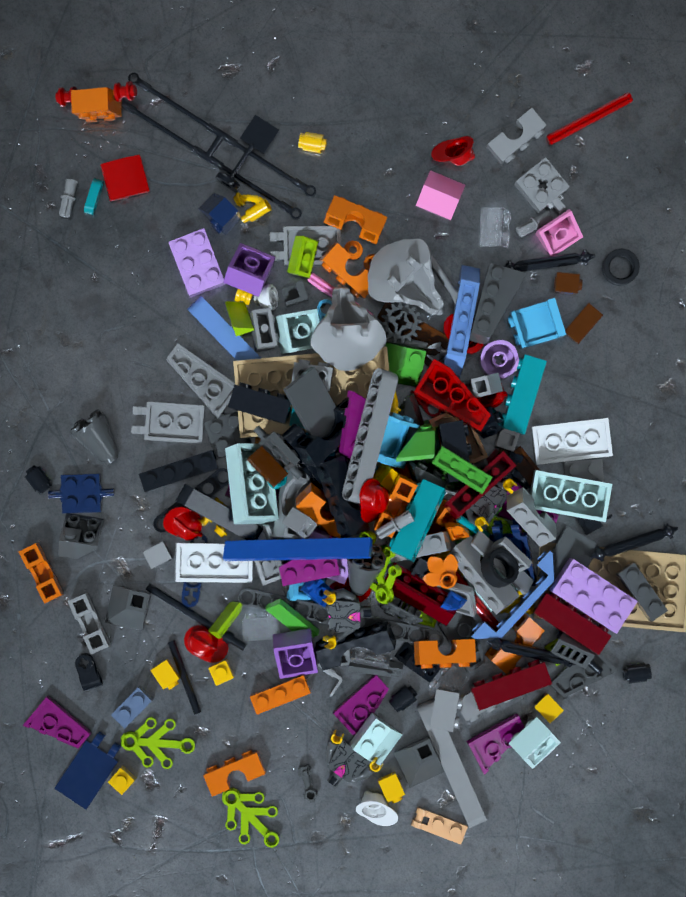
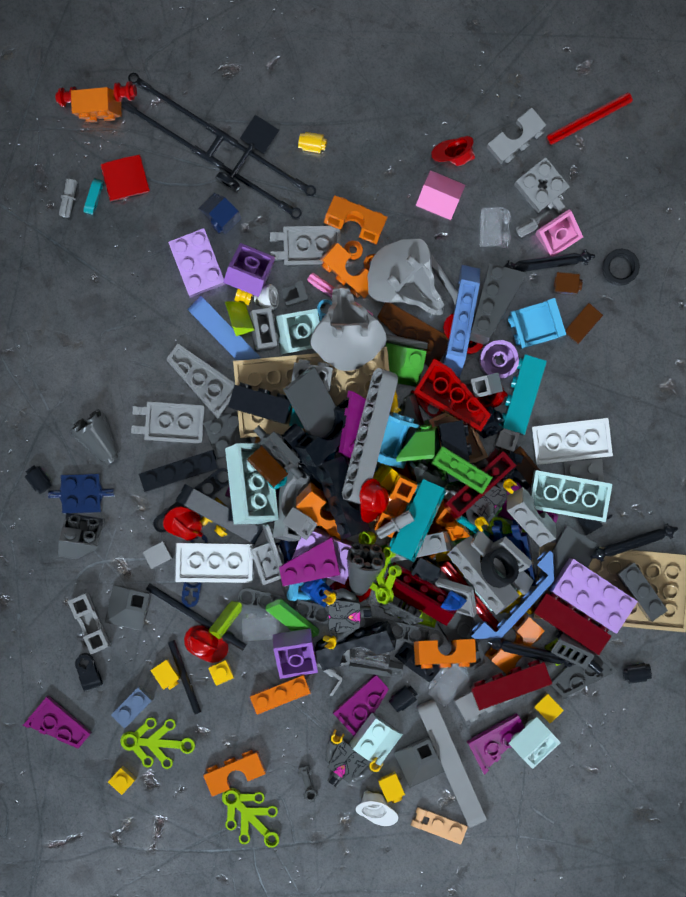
(42, 572): orange arch -> none
(88, 771): dark blue tile -> none
(256, 211): yellow plant -> none
(298, 549): blue tile -> none
(302, 256): lime slope -> none
(404, 314): dark grey gear -> none
(437, 346): light grey bar -> none
(439, 569): orange plate -> none
(445, 710): light grey brick -> none

